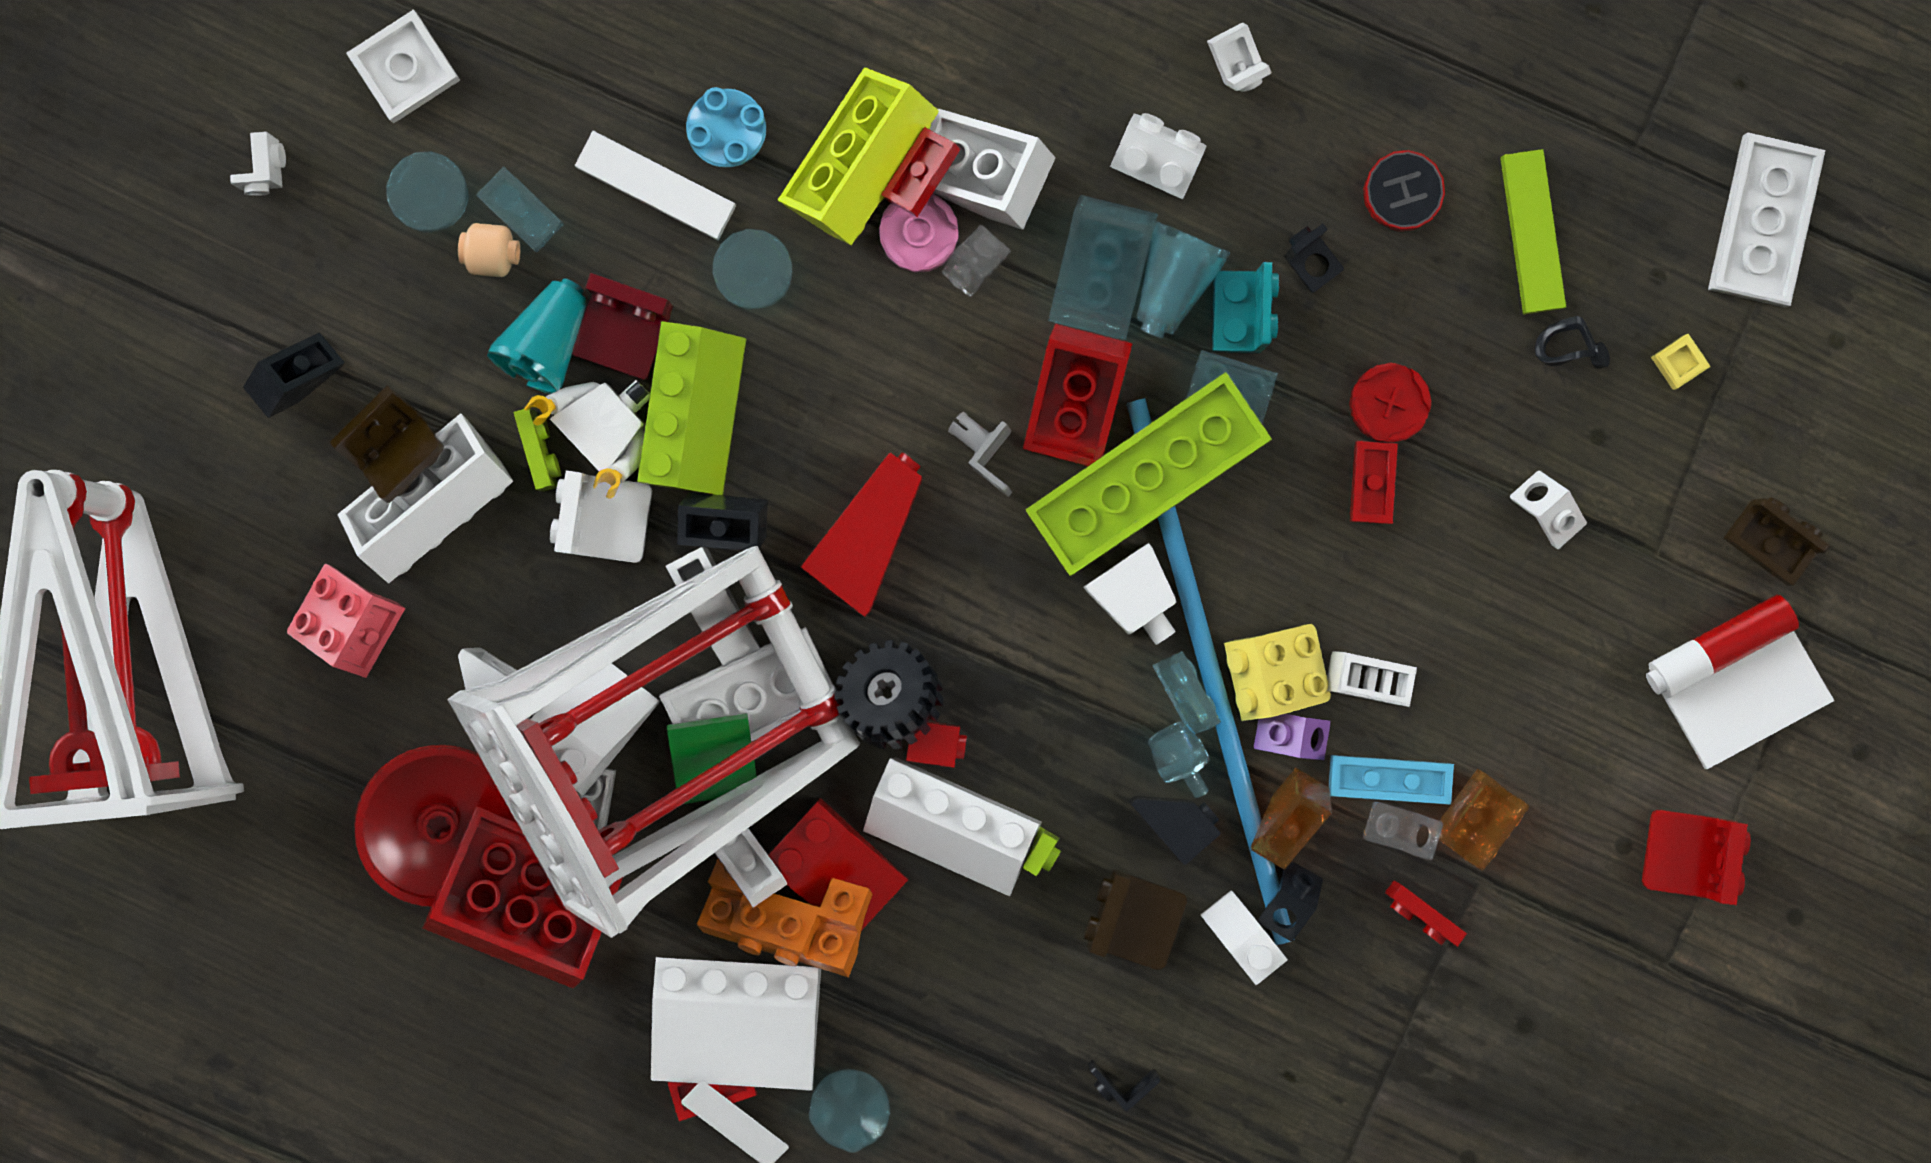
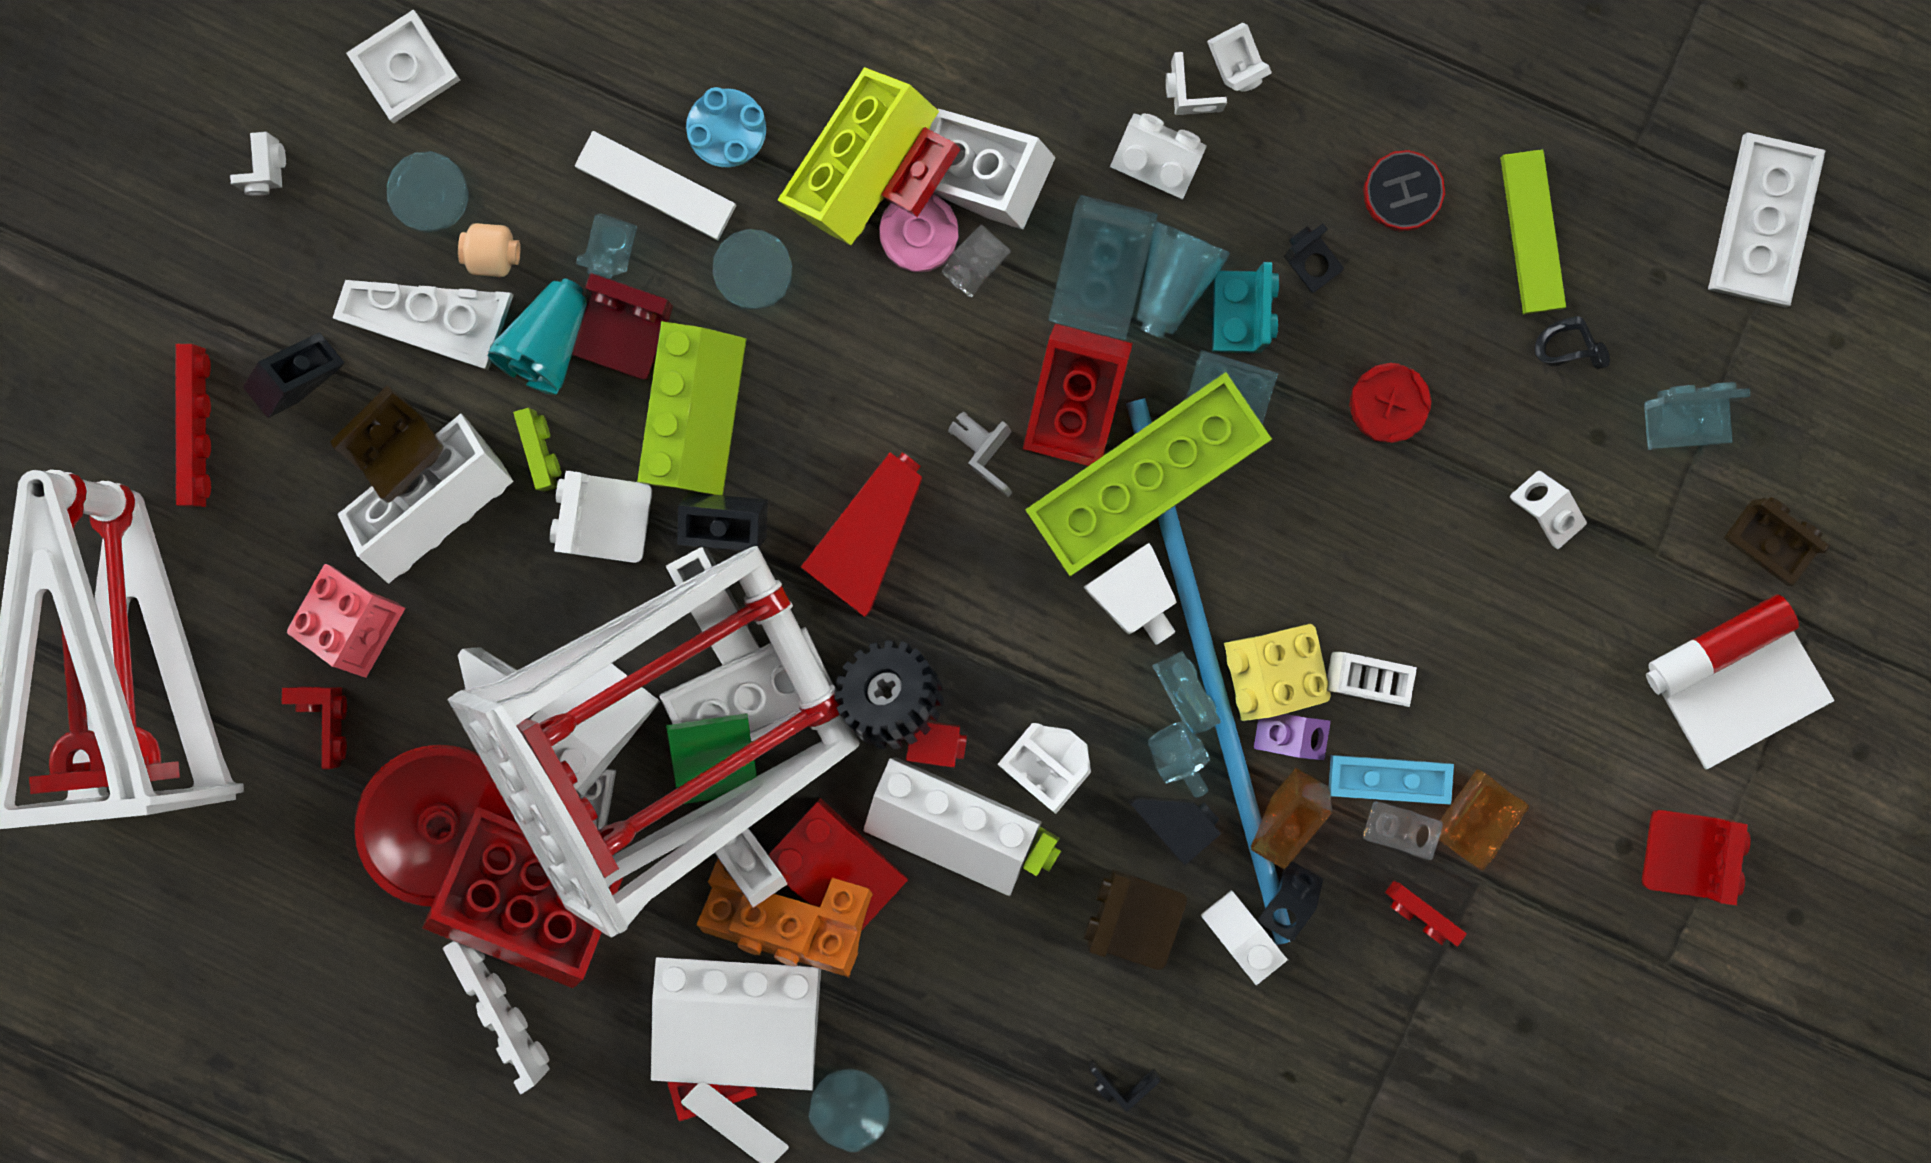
(191, 413): none -> red plate
(333, 711): none -> red bracket
(432, 318): none -> white wing
(496, 1014): none -> white wing
(520, 209): clear light blue plate -> none
(600, 426): white torso -> none
(608, 246): none -> clear light blue bracket
(1048, 763): none -> white slope
(1176, 88): none -> white bracket
(1373, 482): red plate -> none
(1680, 361): light yellow tile -> none
(1690, 417): none -> clear light blue bracket

